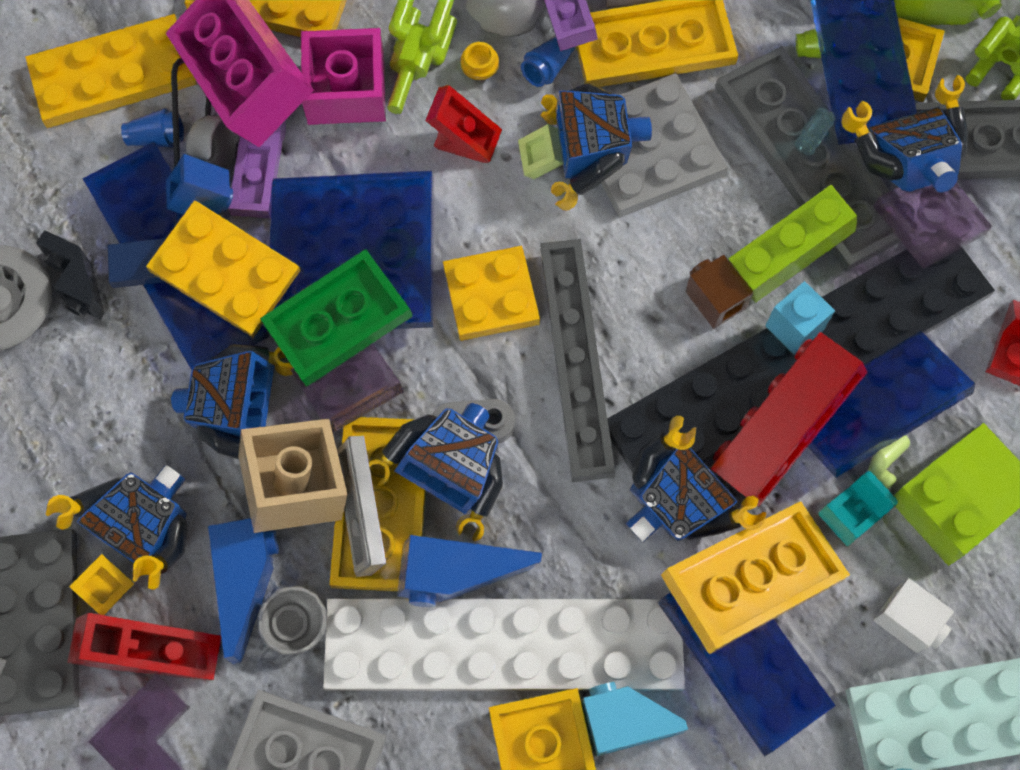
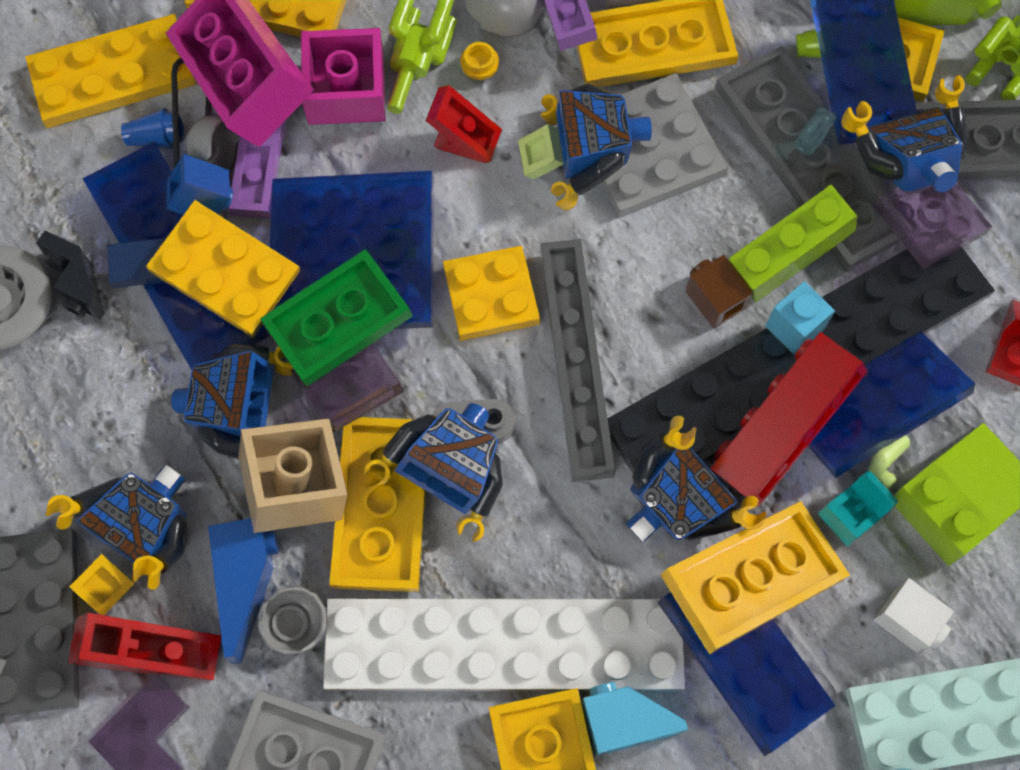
(361, 508): light grey tile -> none
(444, 569): blue slope -> none
(546, 61): blue cone -> none

